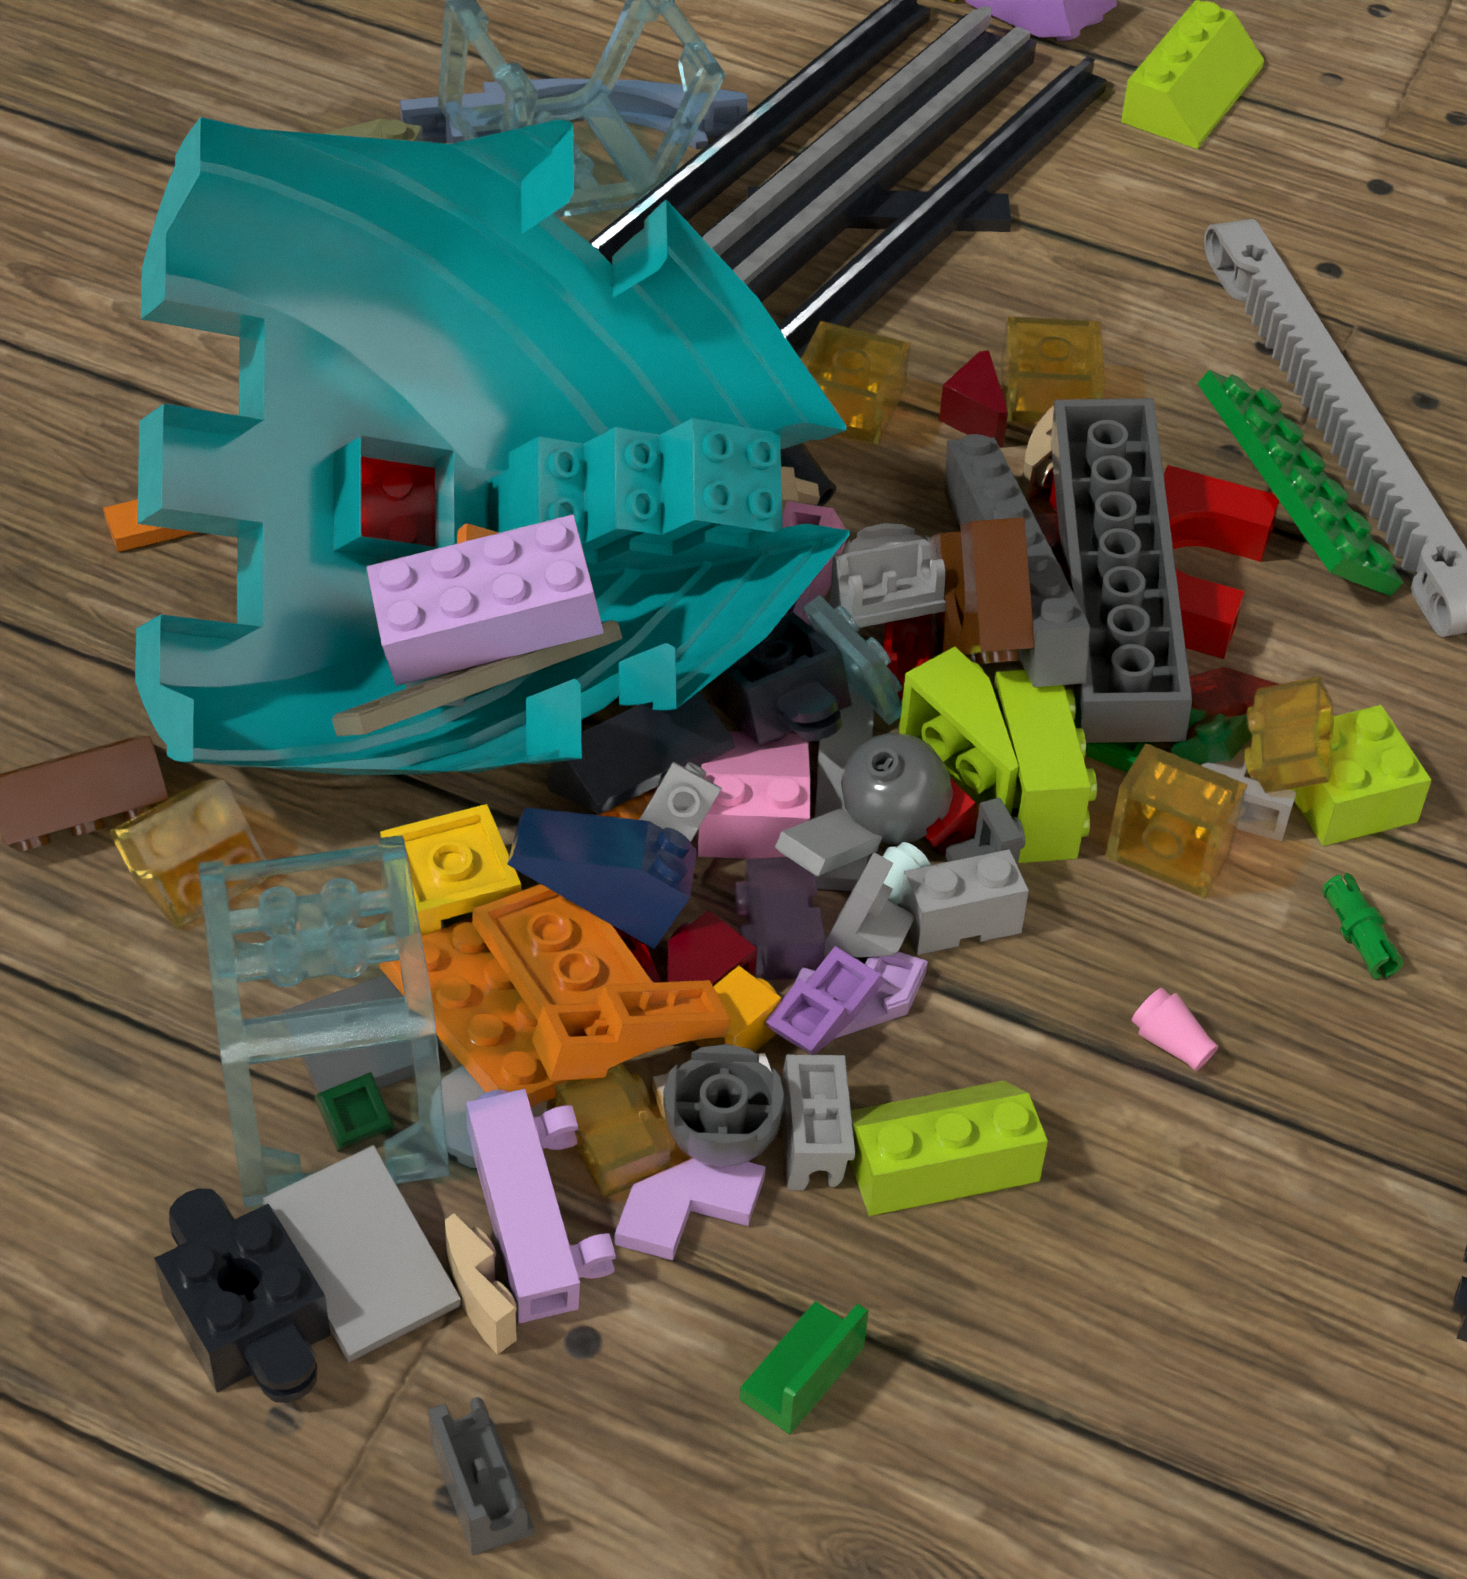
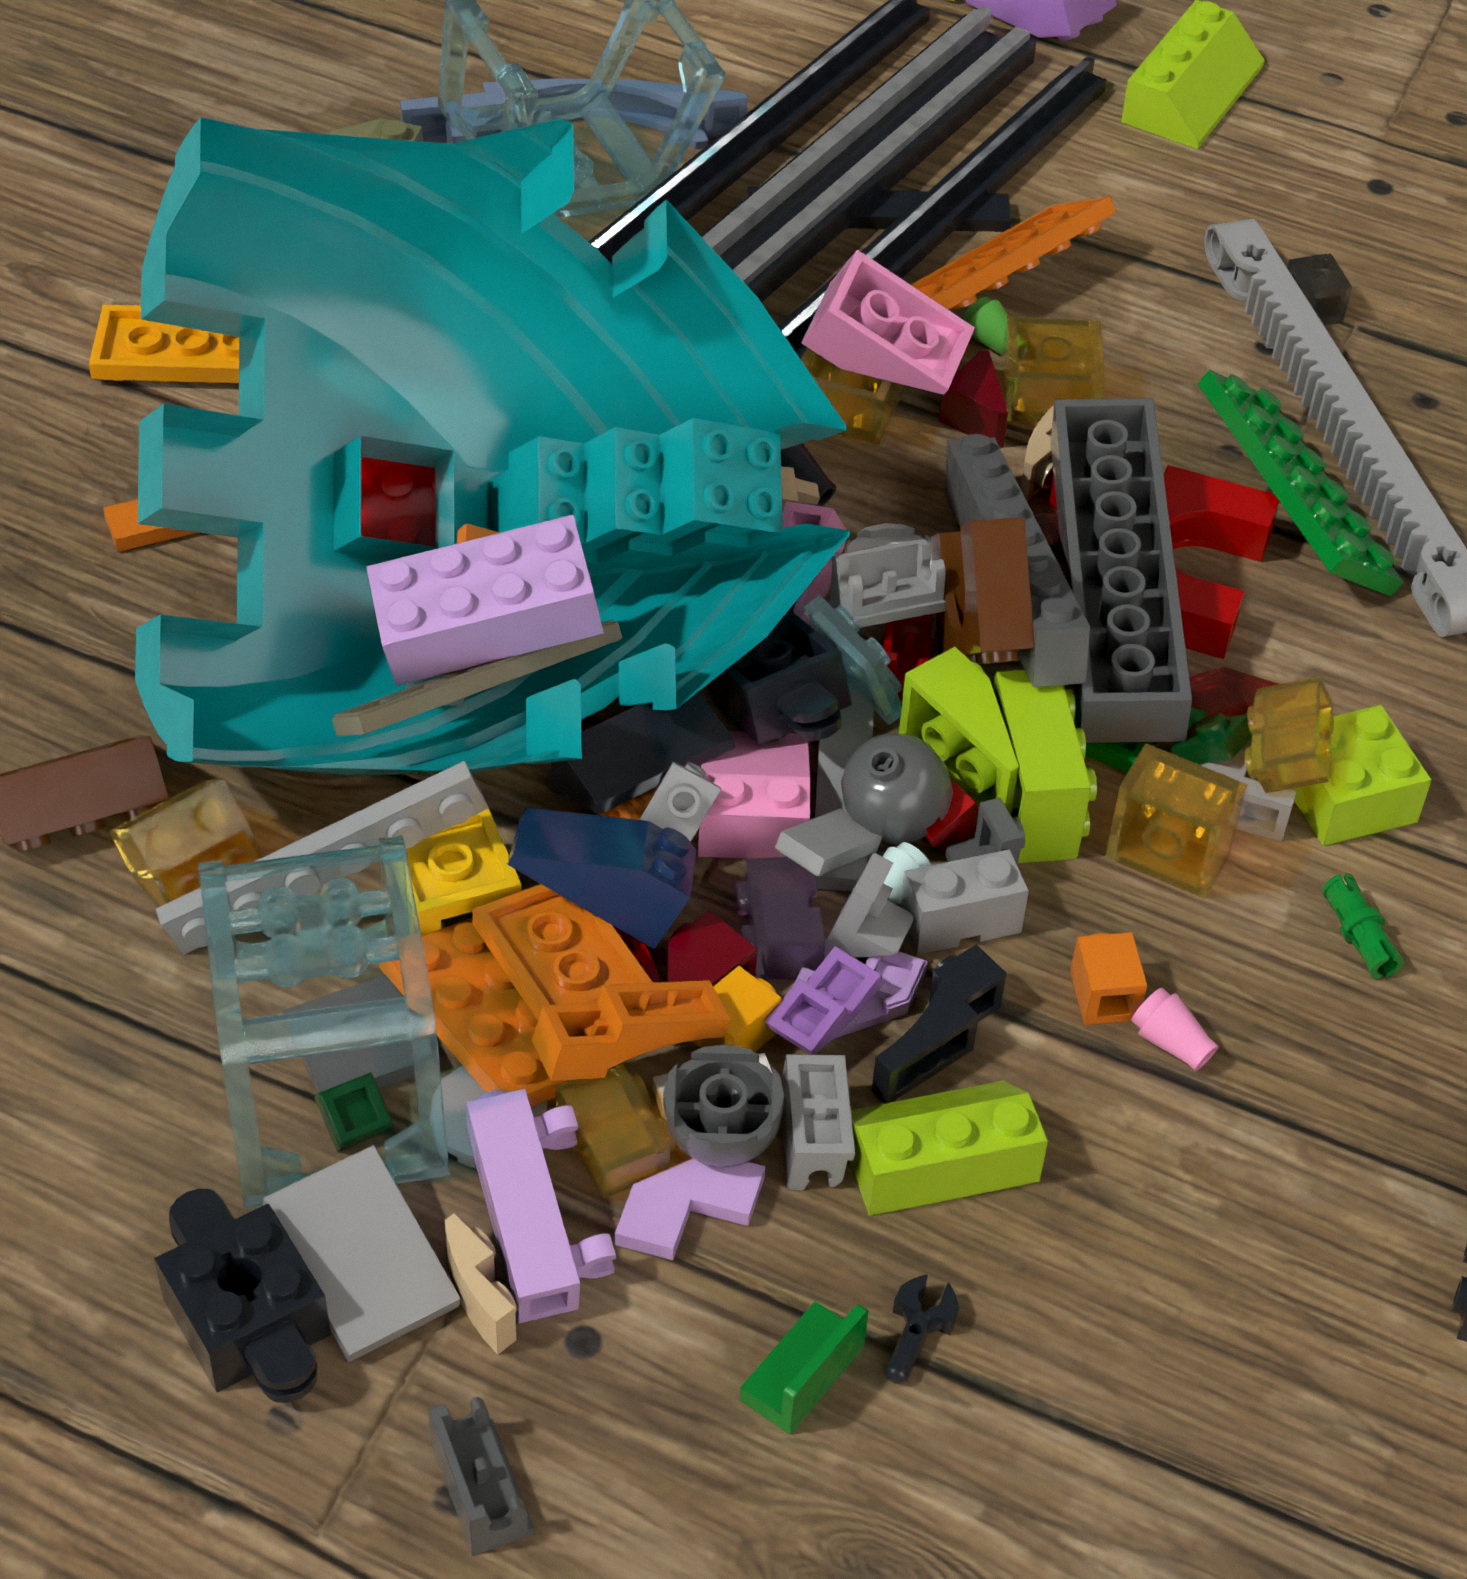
(158, 351): none -> light orange plate
(413, 813): none -> light grey plate
(887, 328): none -> bright pink slope
(918, 1325): none -> black bar
(961, 995): none -> black slope
(989, 322): none -> bright green cone
(1014, 251): none -> orange plate
(1107, 977): none -> orange brick
(1322, 285): none -> clear smoke brick

